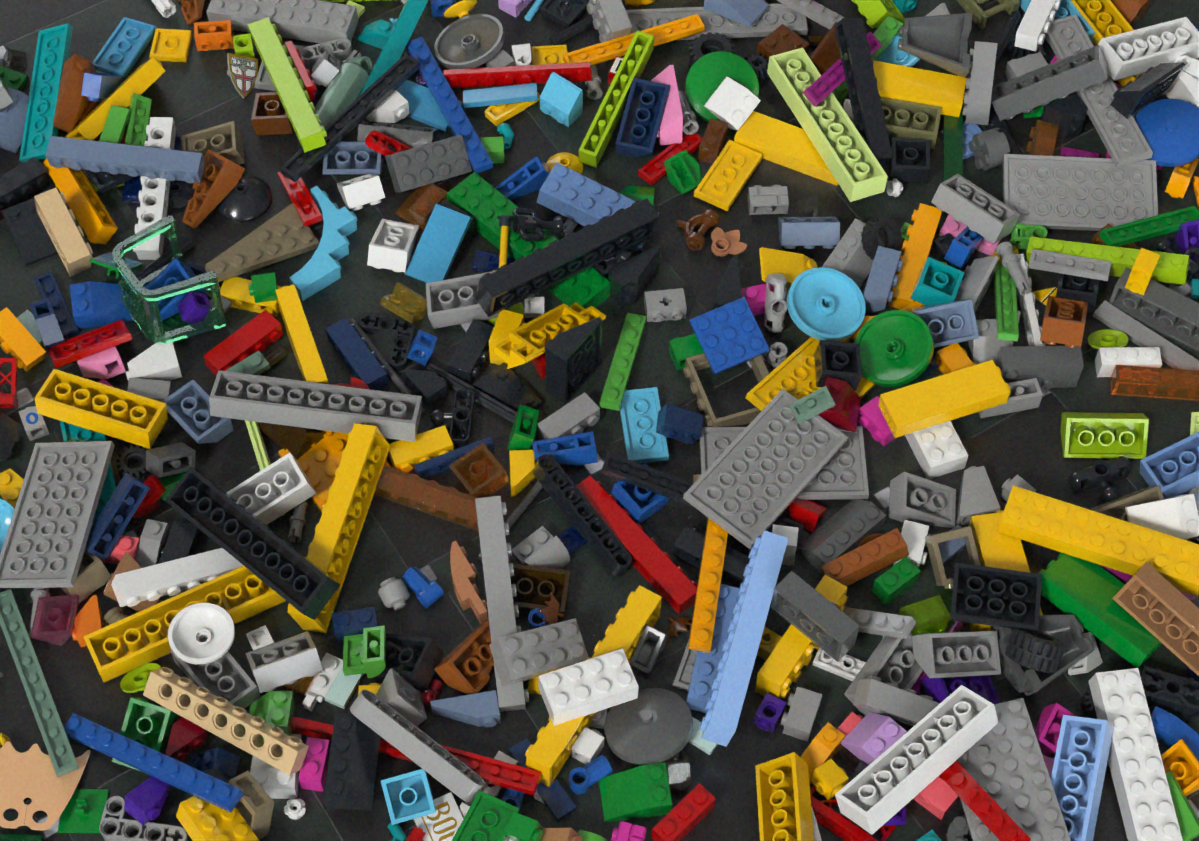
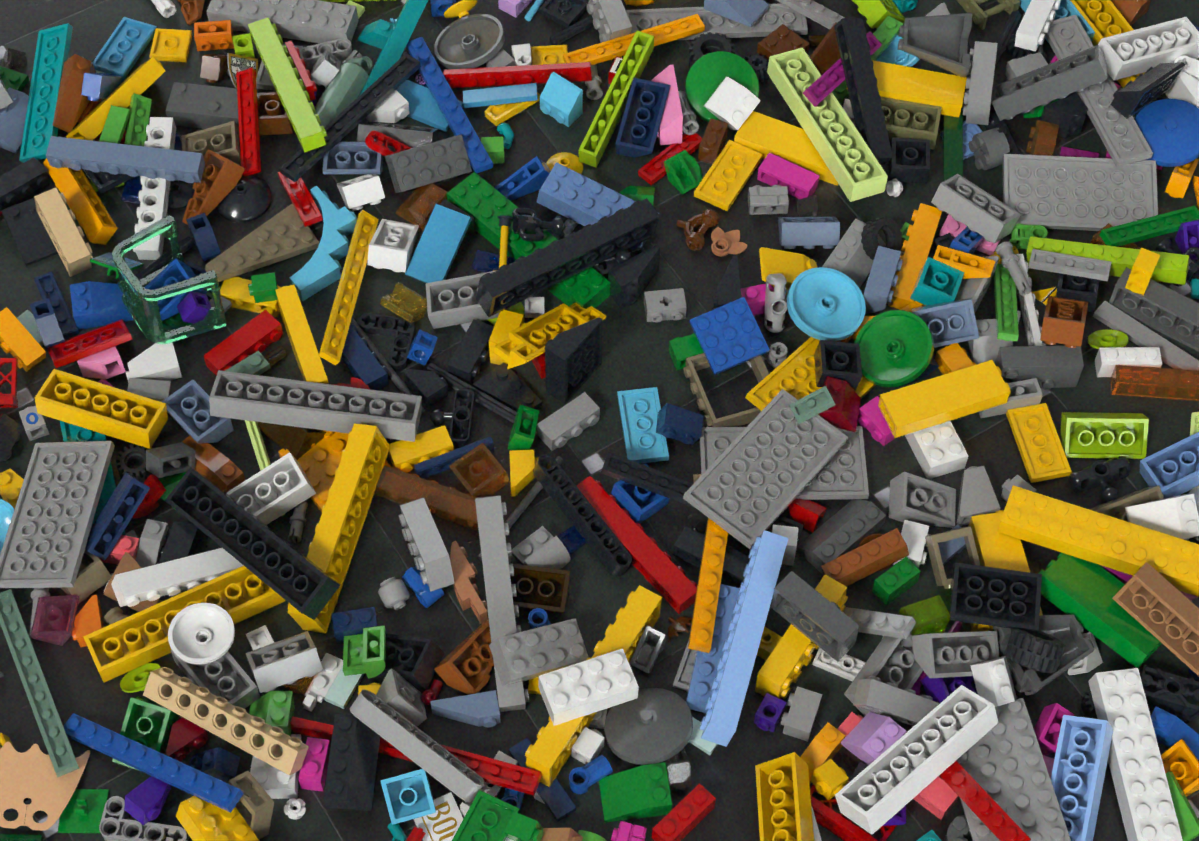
(202, 105): none -> dark grey brick
(203, 236): none -> dark blue slope
(214, 67): none -> slope
(215, 465): none -> dark orange wedge
(248, 121): none -> red tile
(348, 288): none -> yellow plate
(426, 545): none -> light grey brick
(551, 612): reddish brown piece -> none
(569, 450): blue slope -> none
(623, 362): bright green plate -> none
(778, 171): none -> dark pink brick
(971, 265): none -> light orange slope
(994, 681): none -> white slope
(1038, 442): none -> yellow plate

